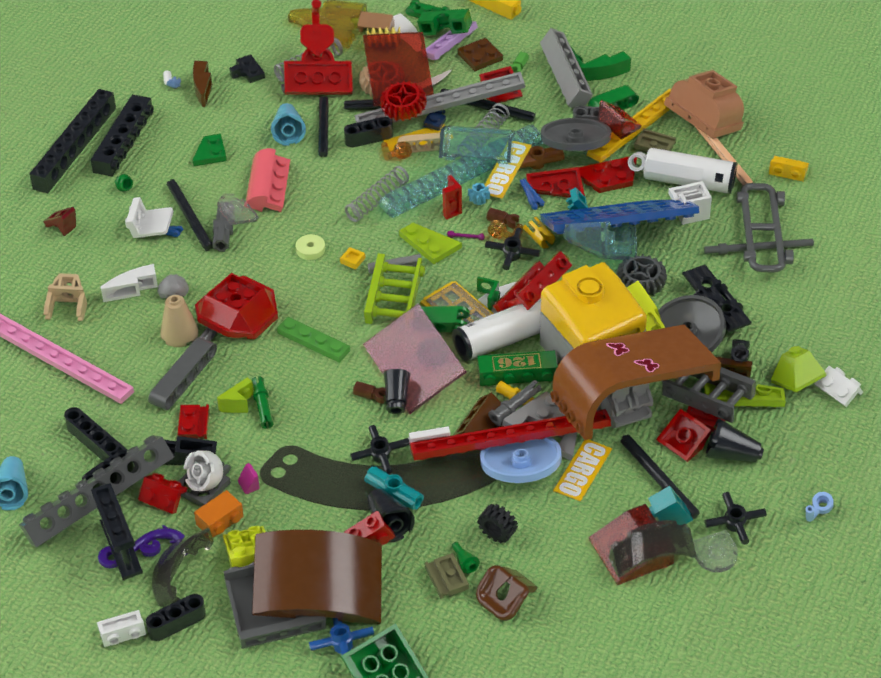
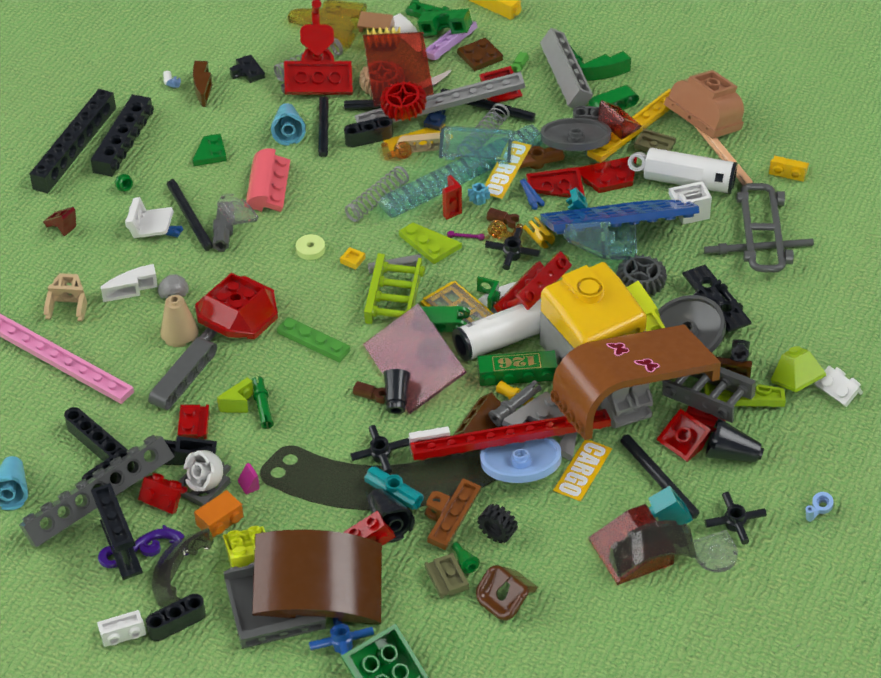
(450, 512): none -> dark orange plate

